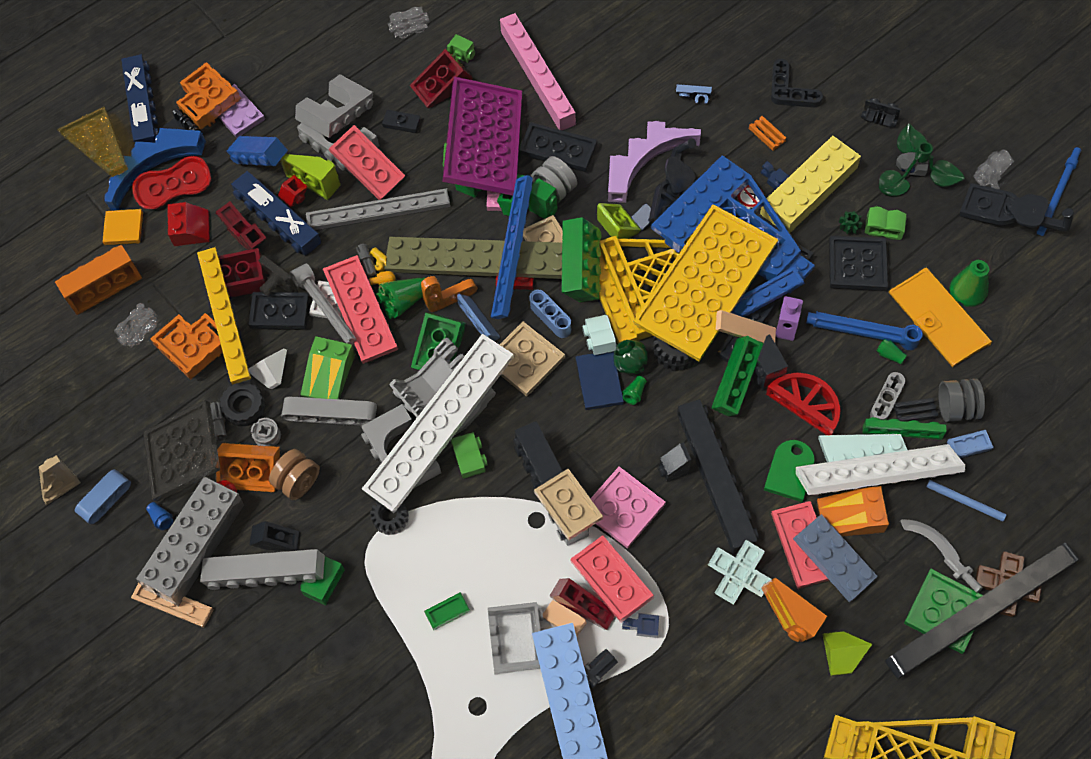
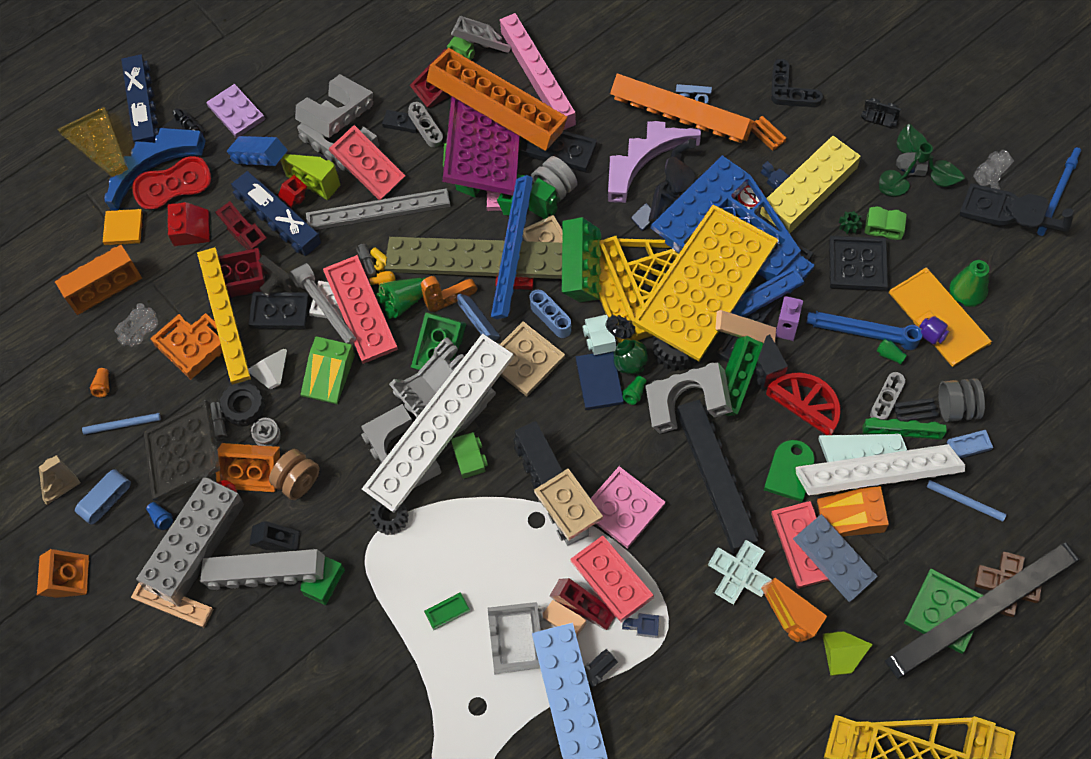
(62, 574): none -> orange slope
(100, 384): none -> orange cone
(121, 423): none -> medium blue bar
(206, 96): orange piece -> none
(328, 411): light grey beam -> none
(408, 21): clear brick -> none
(425, 132): none -> light grey beam
(479, 33): none -> light grey wing
(496, 99): none -> orange brick
(616, 221): lime slope -> none
(620, 327): none -> black gear
(664, 393): none -> light grey arch
(675, 463): slope -> none
(686, 109): none -> orange brick
(934, 330): none -> dark purple head
(950, 554): light grey sword -> none

